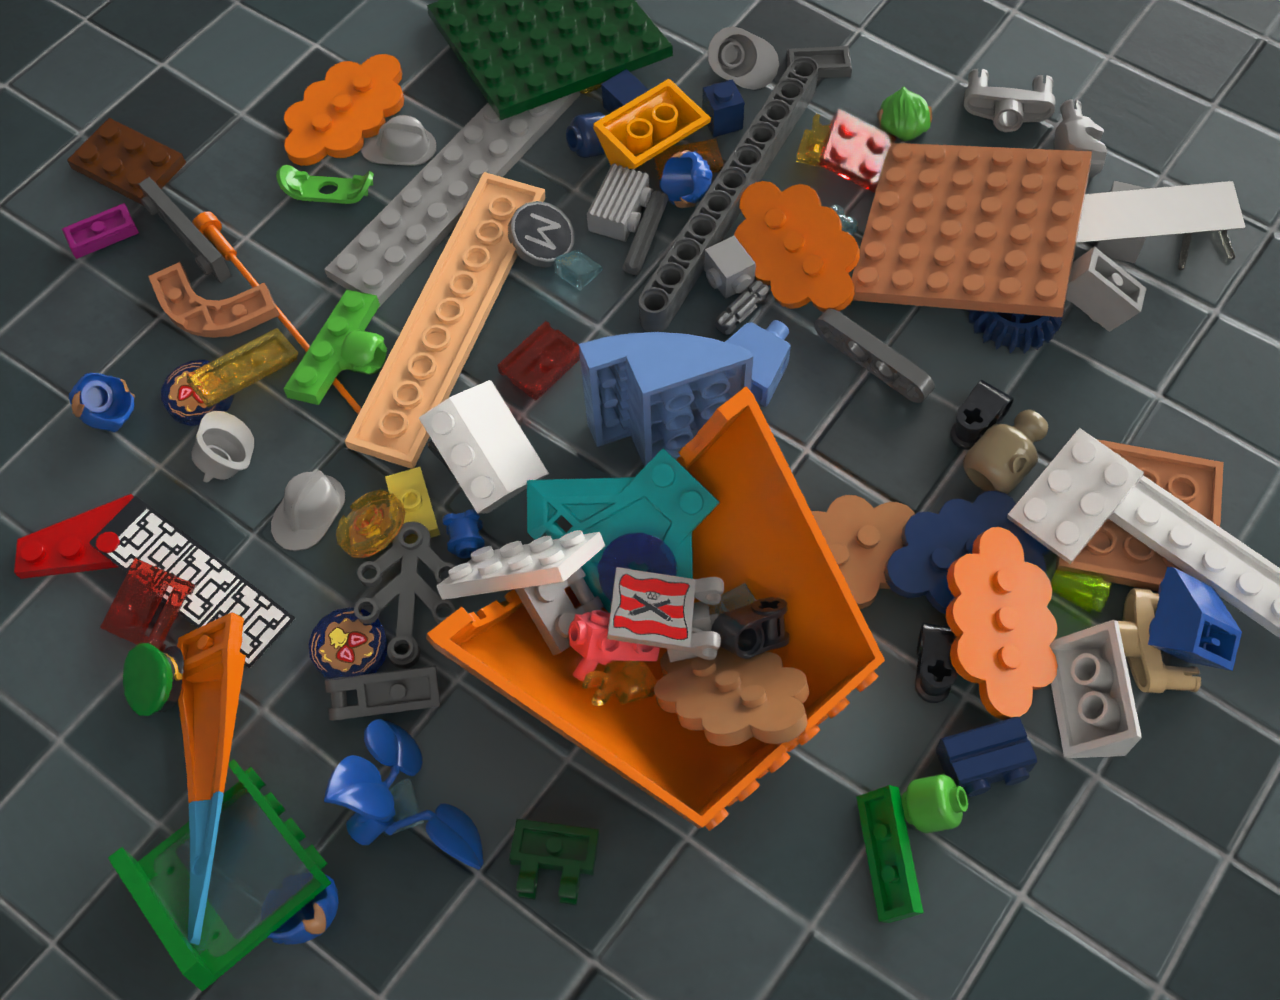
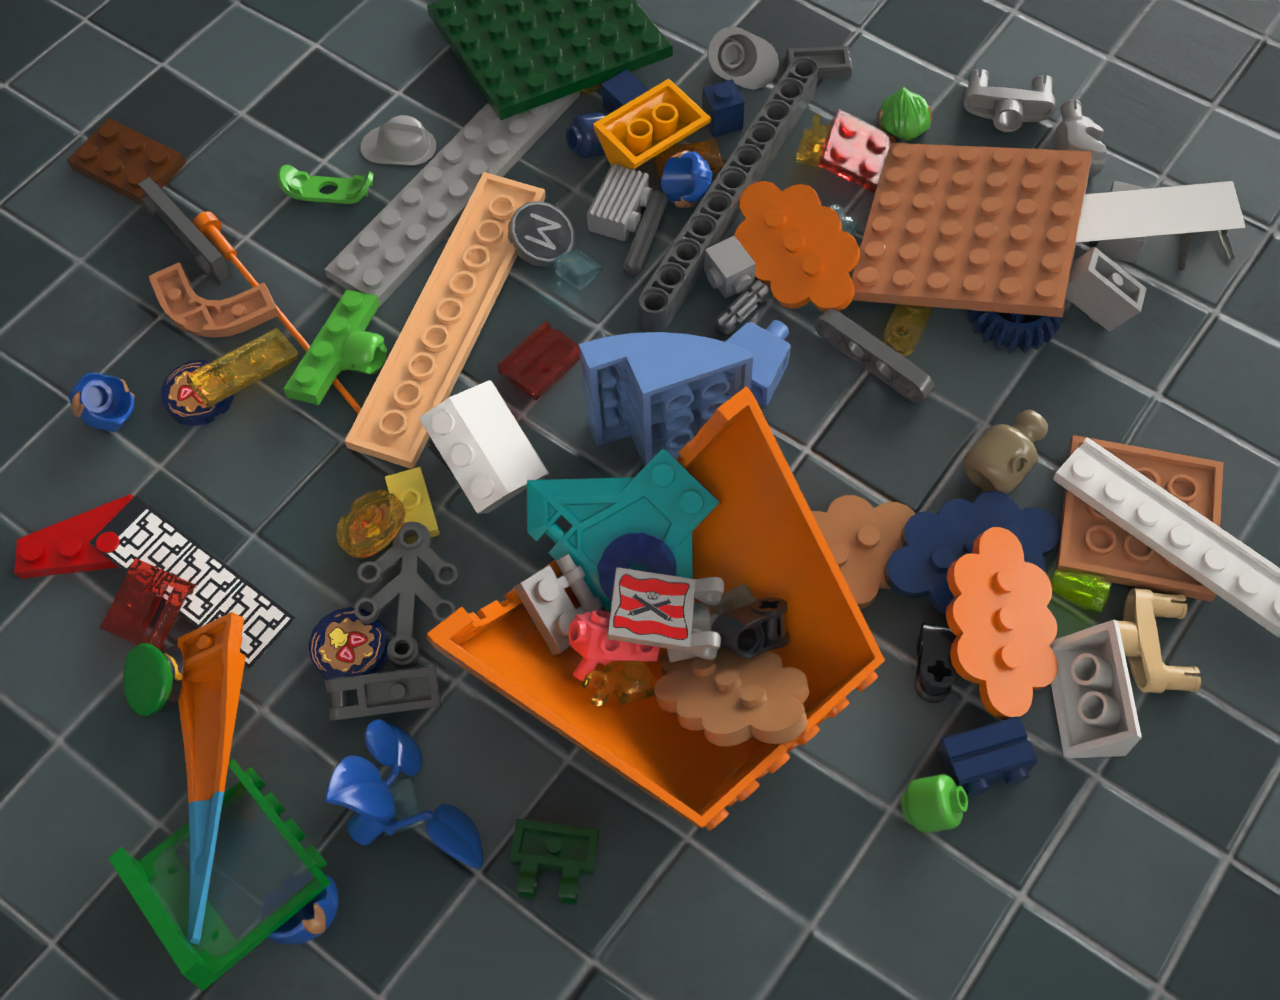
(100, 231): magenta plate -> none
(222, 446): light grey piece -> none
(307, 510): light grey piece -> none
(343, 109): orange plate -> none
(463, 533): blue brick -> none
(521, 565): white plate -> none
(889, 854): green plate -> none
(908, 322): none -> clear yellow plate
(978, 413): black piece -> none
(1075, 495): white plate -> none
(1193, 623): blue slope -> none

